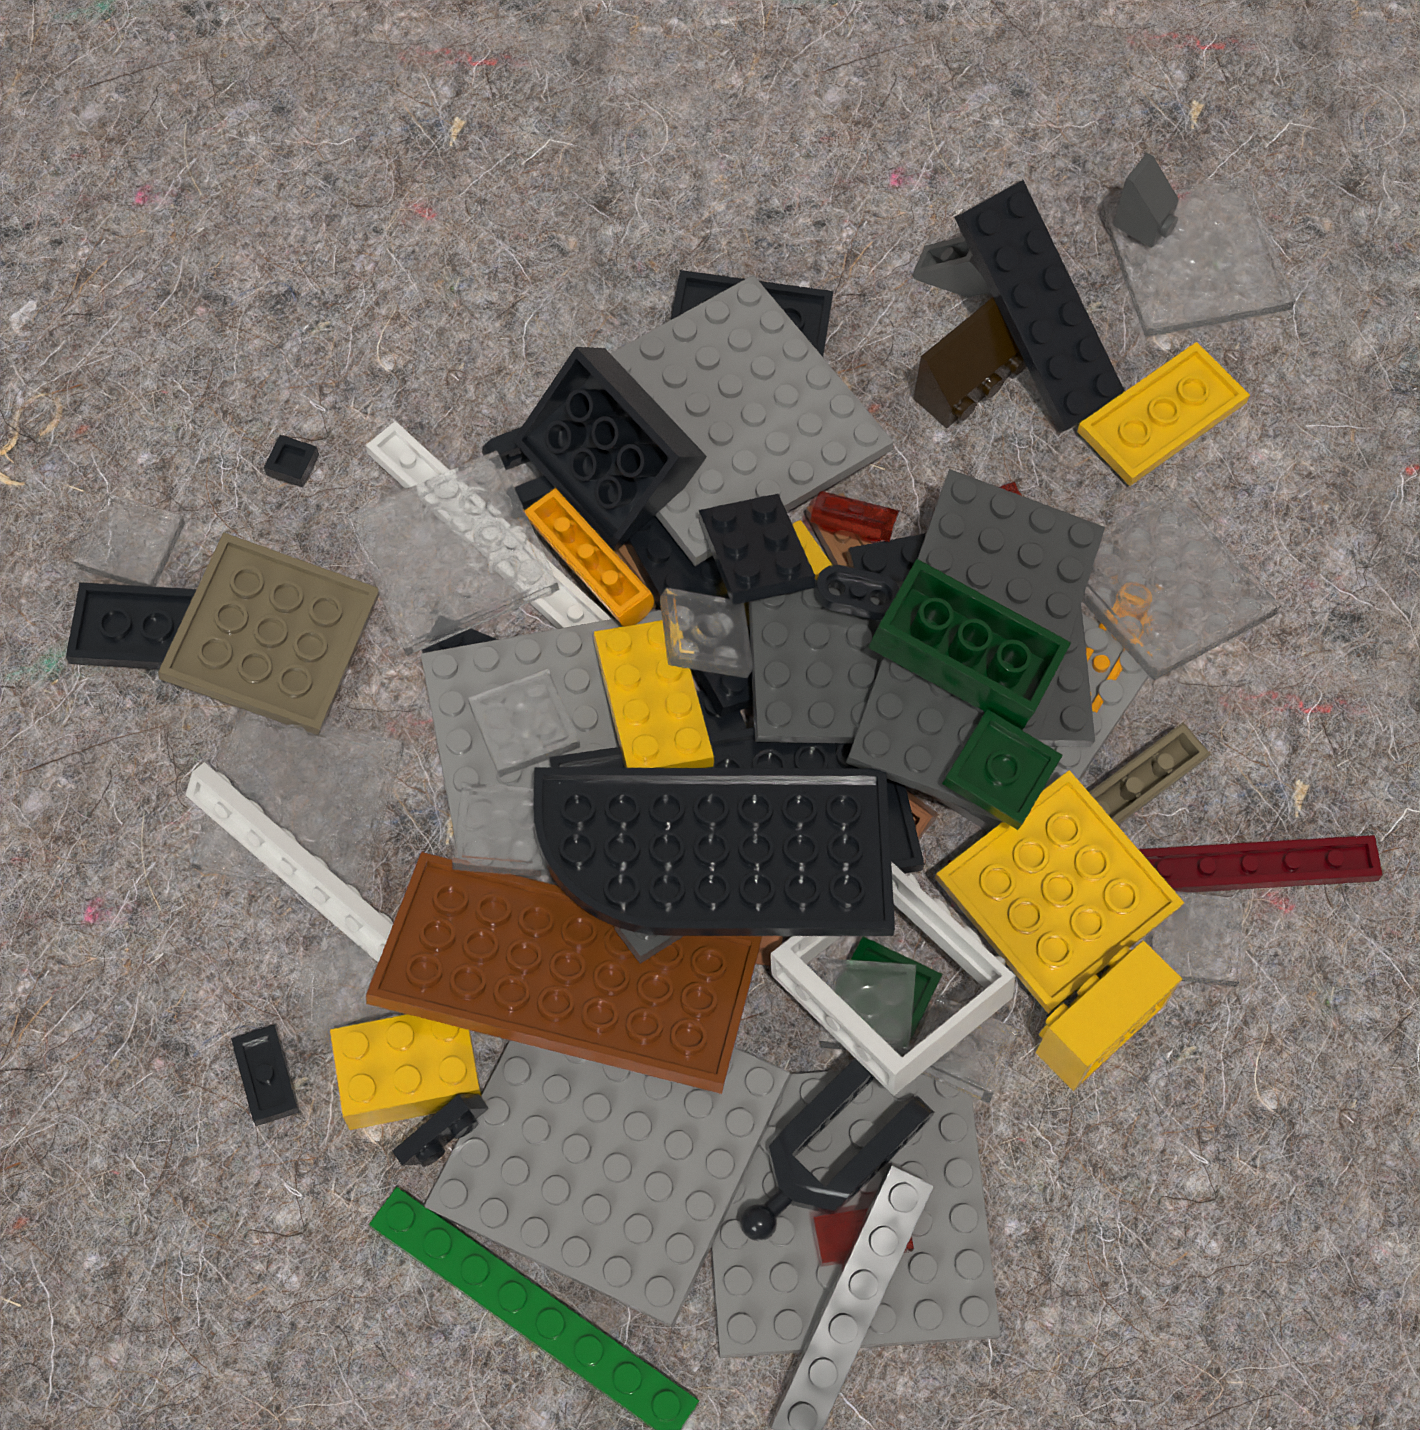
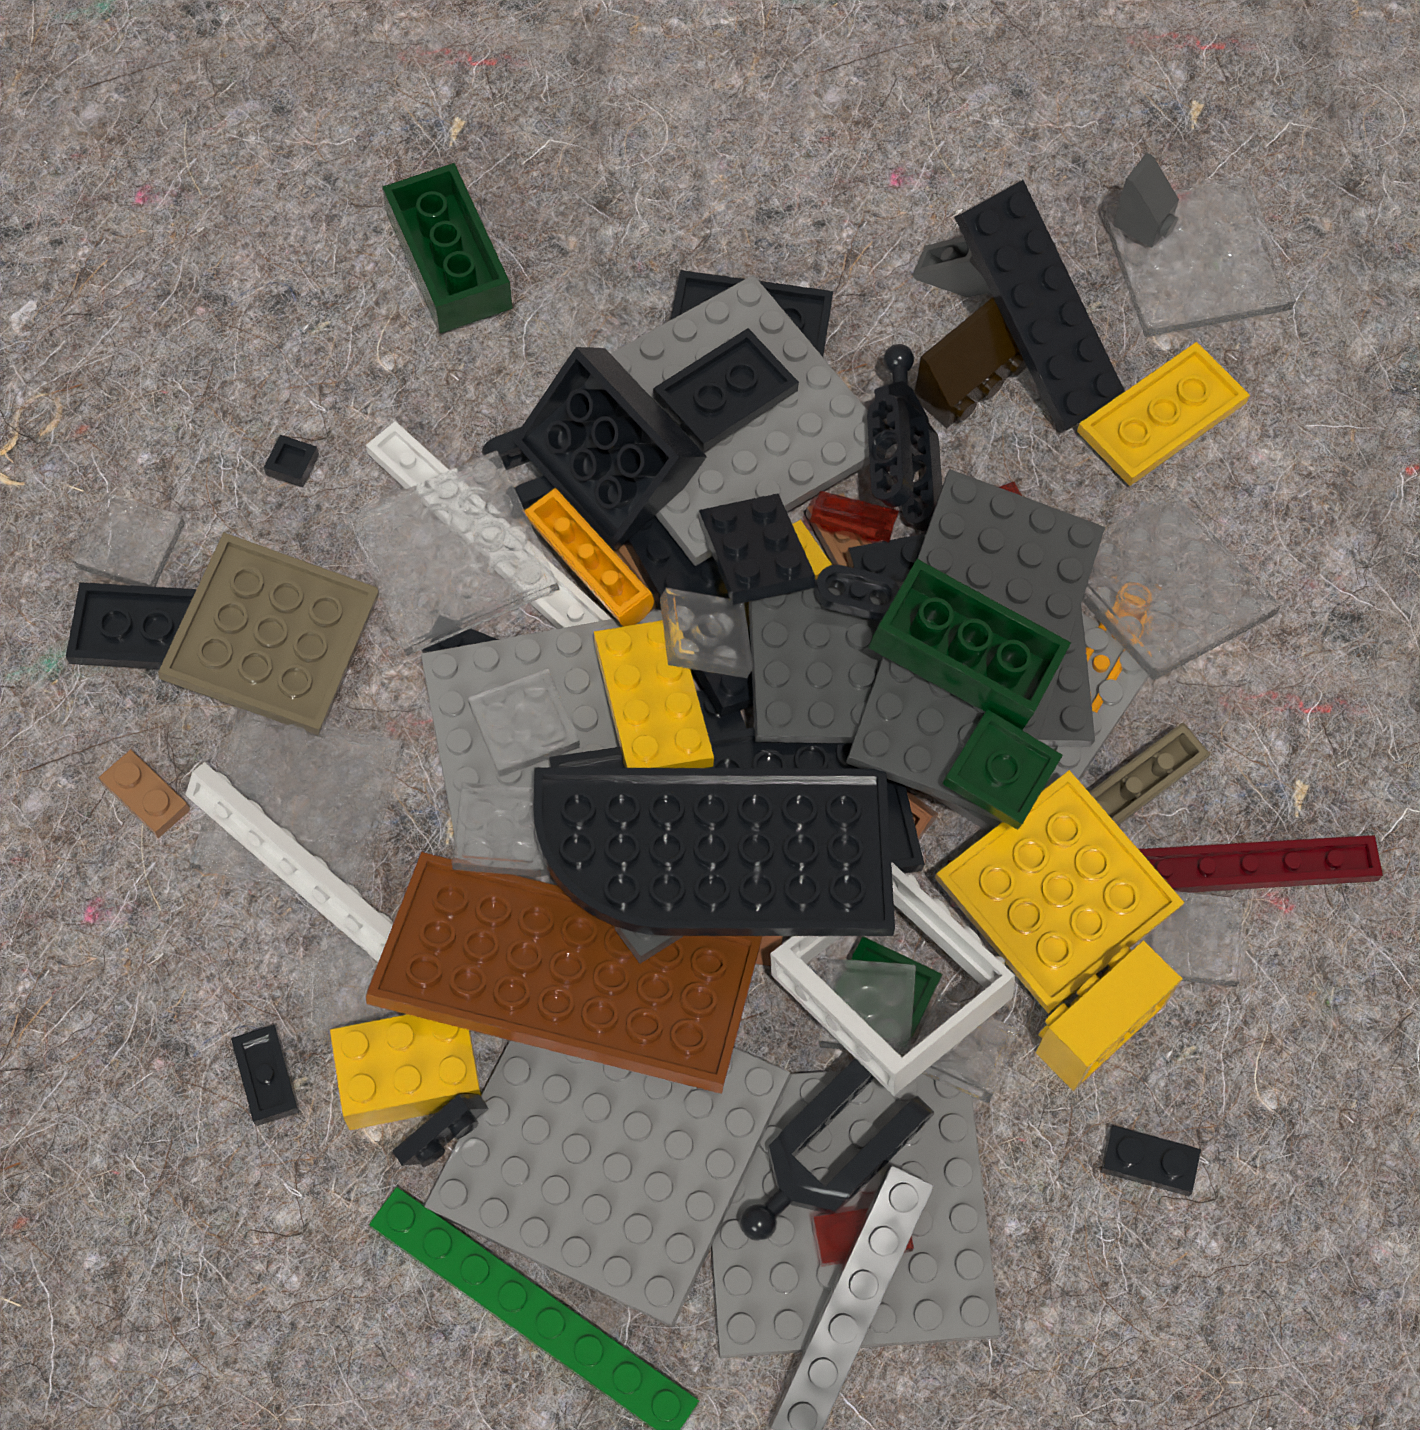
(144, 793): none -> medium nougat plate
(447, 247): none -> dark green brick
(725, 389): none -> black plate
(908, 421): none -> black piece
(1150, 1160): none -> black plate

